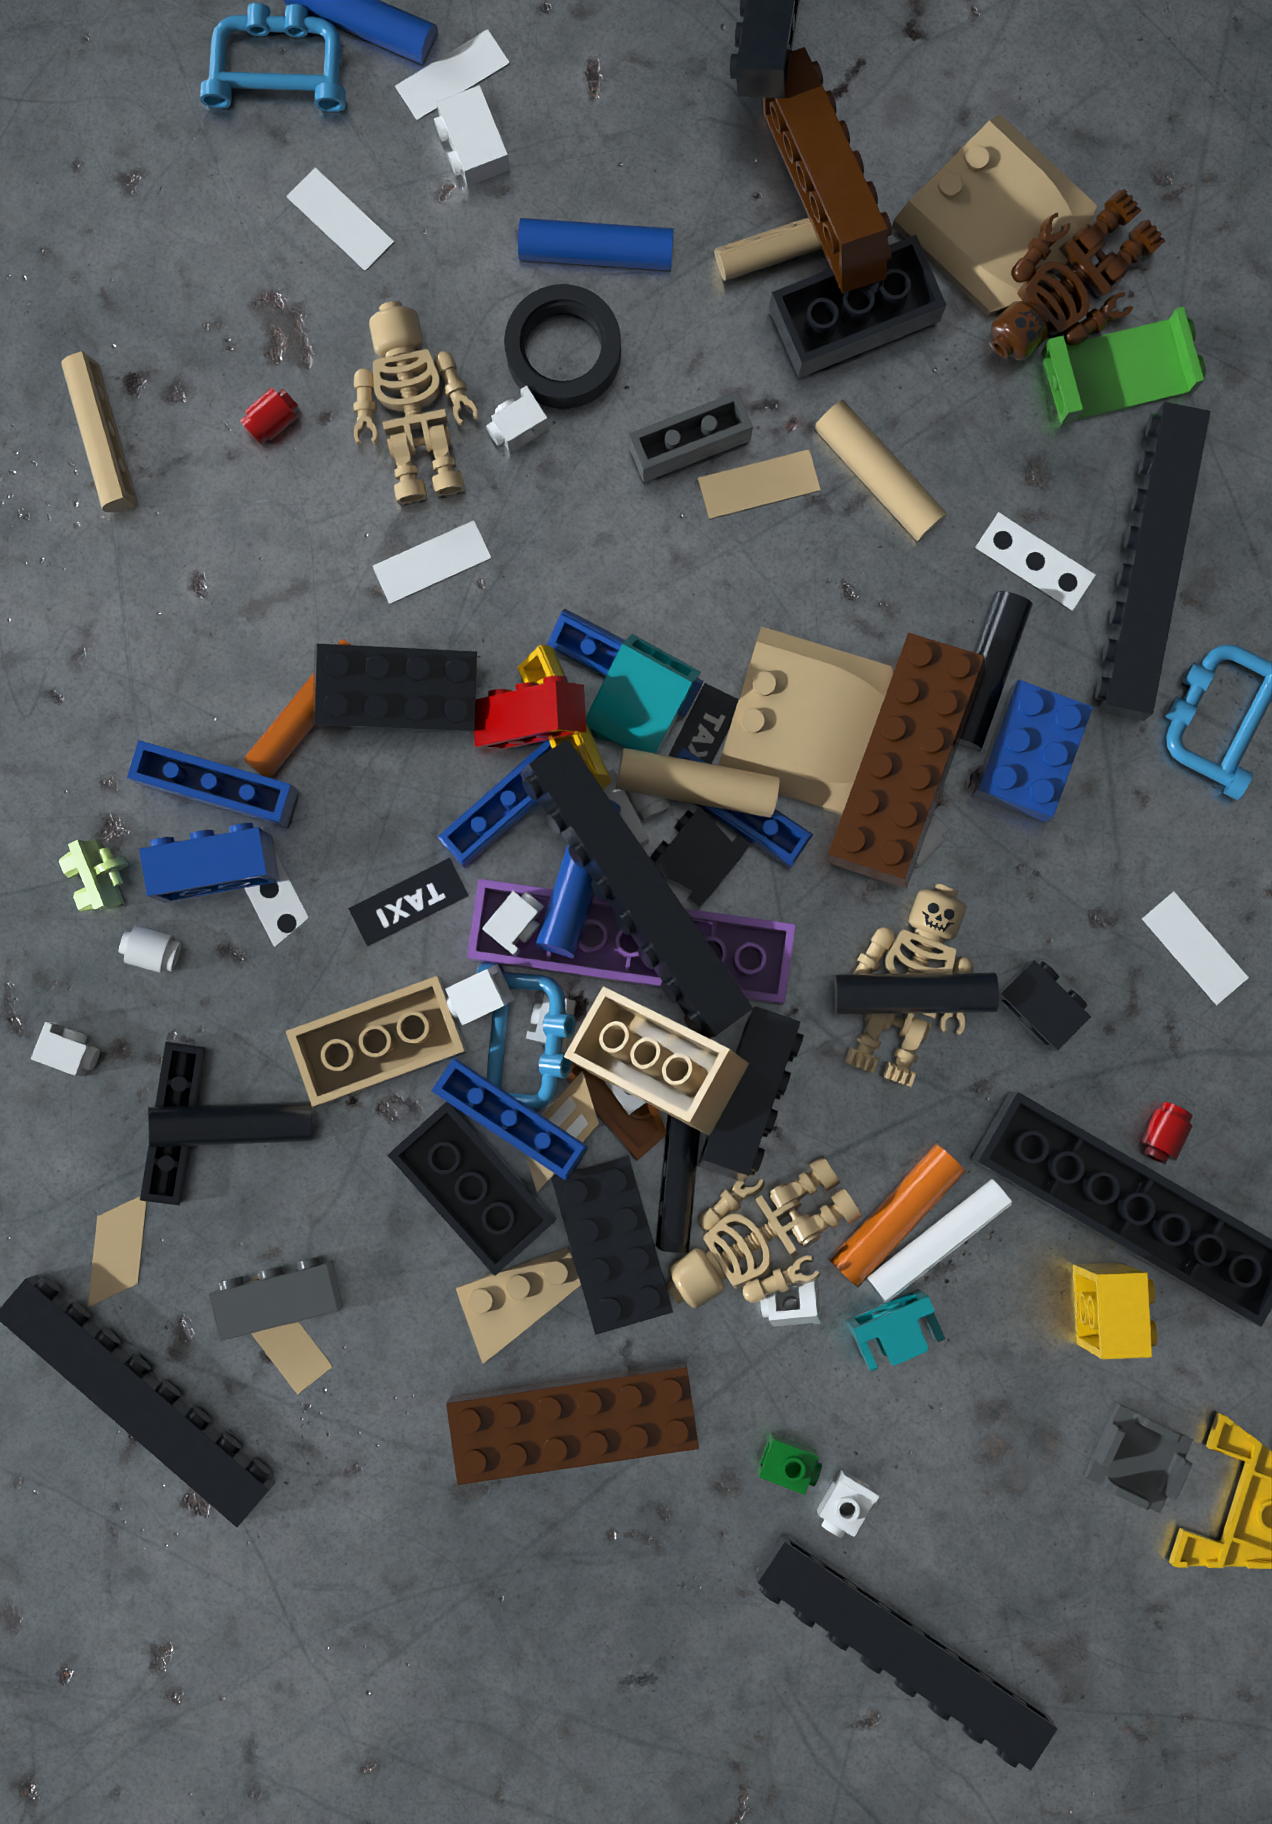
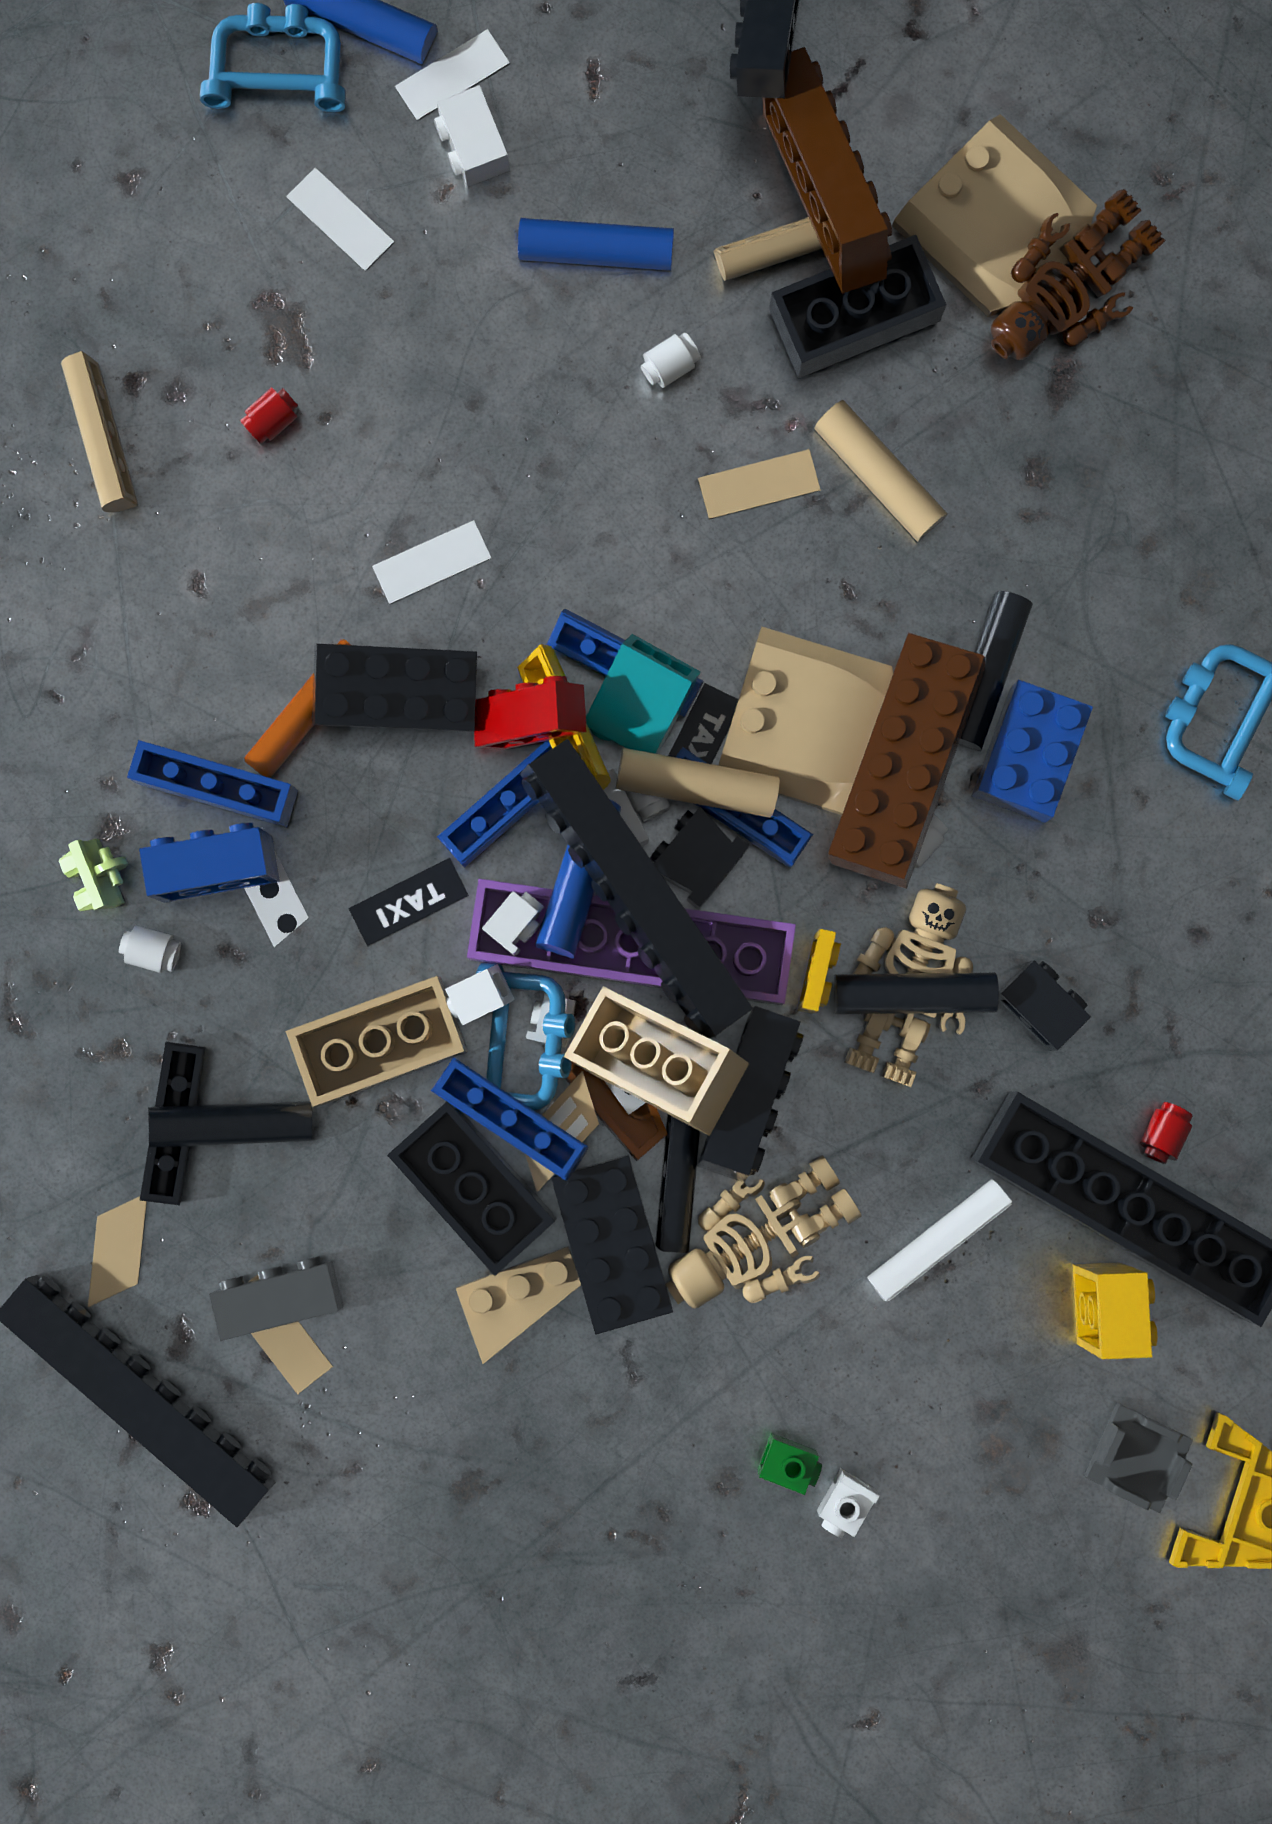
(66, 1050): white brick -> none
(398, 338): tan piece -> none
(517, 421): white brick -> none
(570, 300): black tyre -> none
(572, 1423): reddish brown brick -> none
(670, 360): none -> white brick
(690, 436): dark grey brick -> none
(806, 1312): white brick -> none
(823, 955): none -> yellow plate
(896, 1328): teal panel -> none
(897, 1215): orange brick -> none
(906, 1653): black brick -> none
(1035, 561): white sticker -> none
(1124, 368): bright green panel -> none
(1153, 561): black brick -> none
(1195, 948): white sticker -> none

